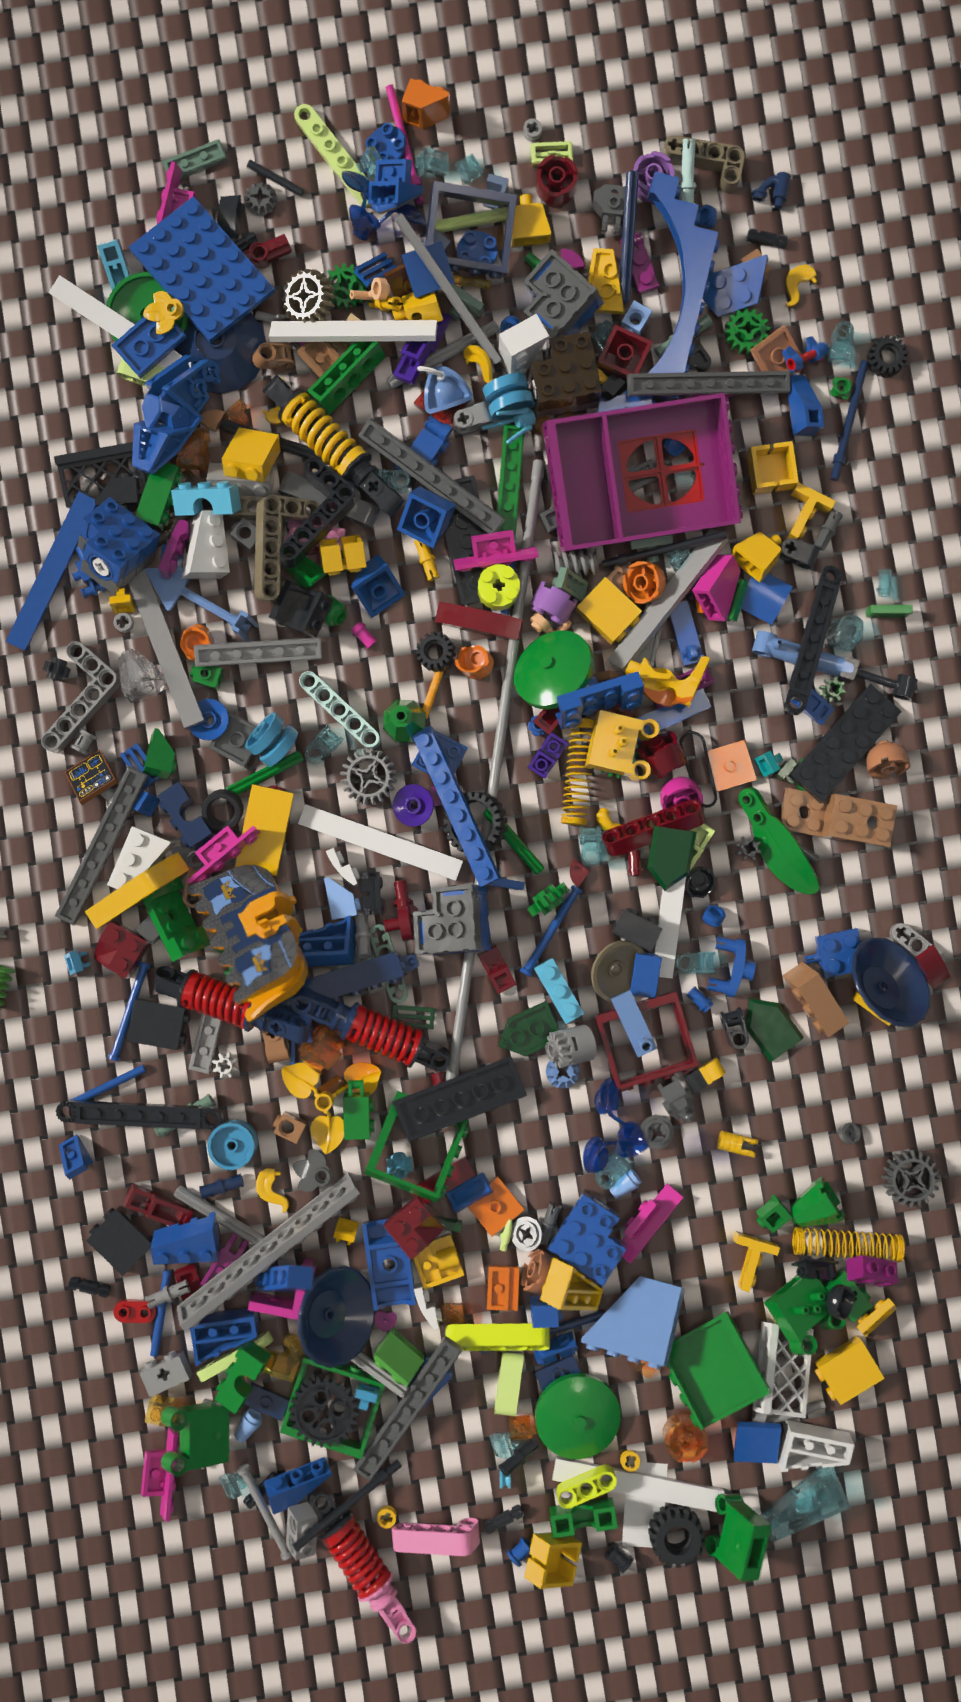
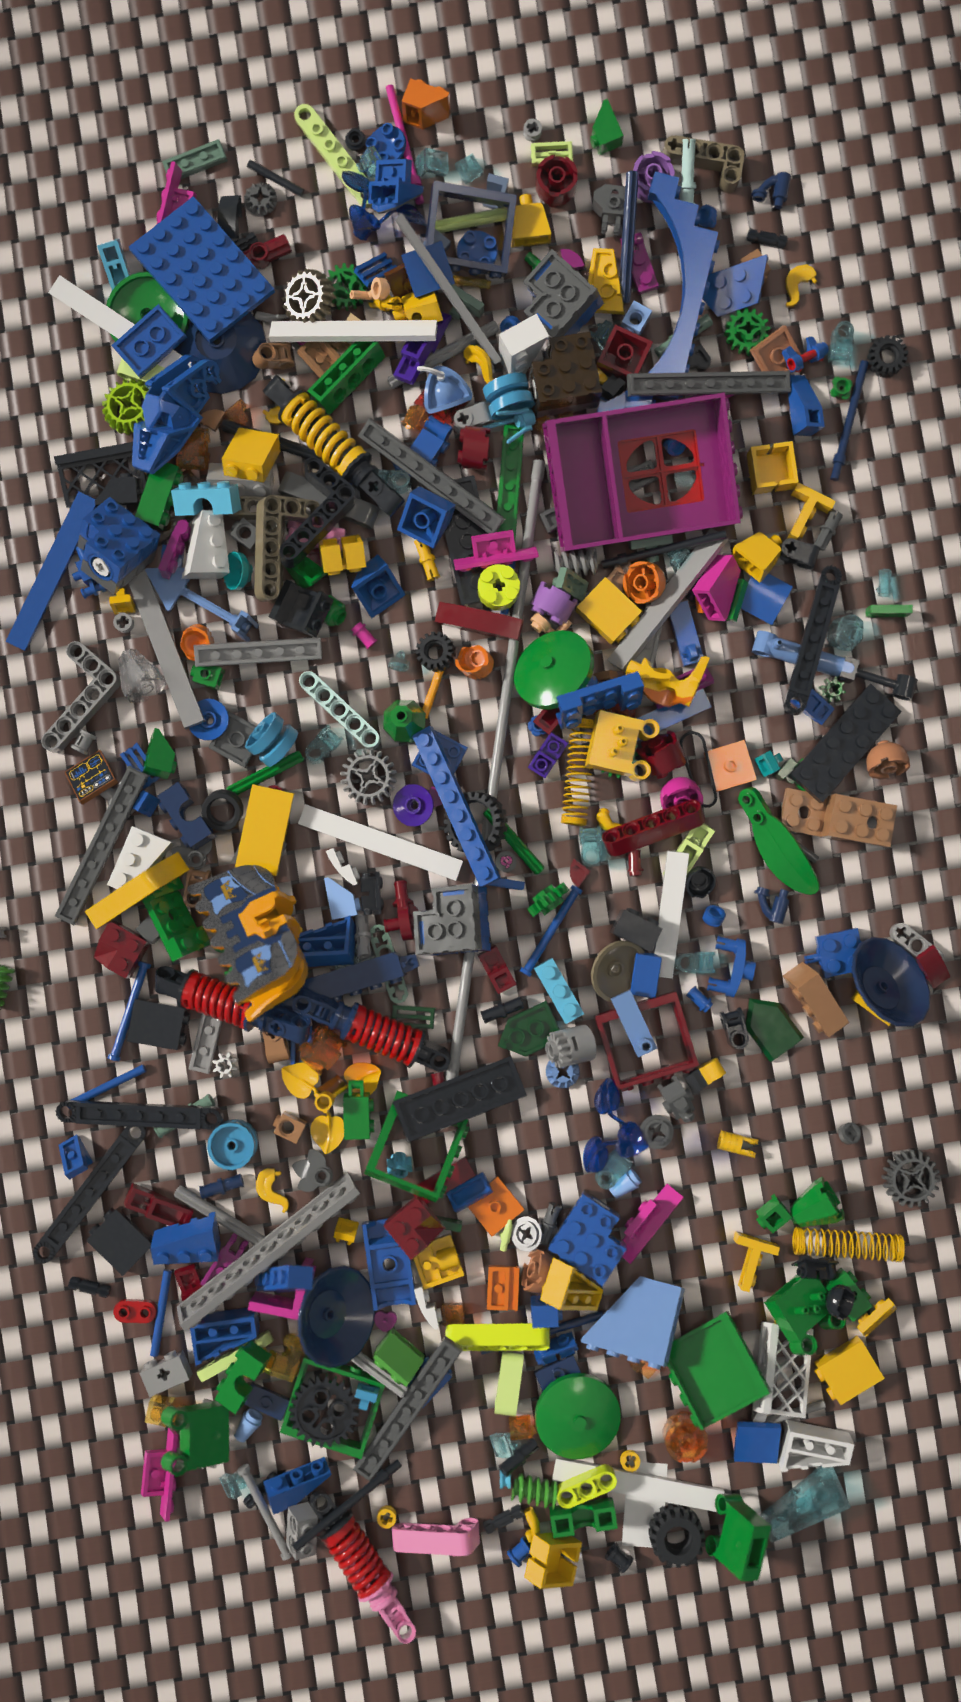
(56, 669): black gear -> none
(74, 962): dark azure tile -> none
(88, 1193): none -> black plate
(124, 395): none -> lime gear
(160, 312): yellow plate -> none
(167, 1294): light grey pin -> none
(220, 849): dark pink bracket -> none
(240, 571): none -> teal piece
(355, 134): none -> black plate
(399, 662): none -> clear light blue tile
(413, 417): none -> clear orange tile
(475, 447): none -> dark red brick
(502, 1009): none -> black pin
(506, 861): none -> dark grey tile
(533, 1523): none -> yellow arm
(534, 1490): none -> bright green piece
(606, 130): none -> green slope
(670, 855): dark green tile -> none
(742, 851): black gear -> none
(779, 907): none -> dark blue plant
(872, 1271): magenta brick -> none

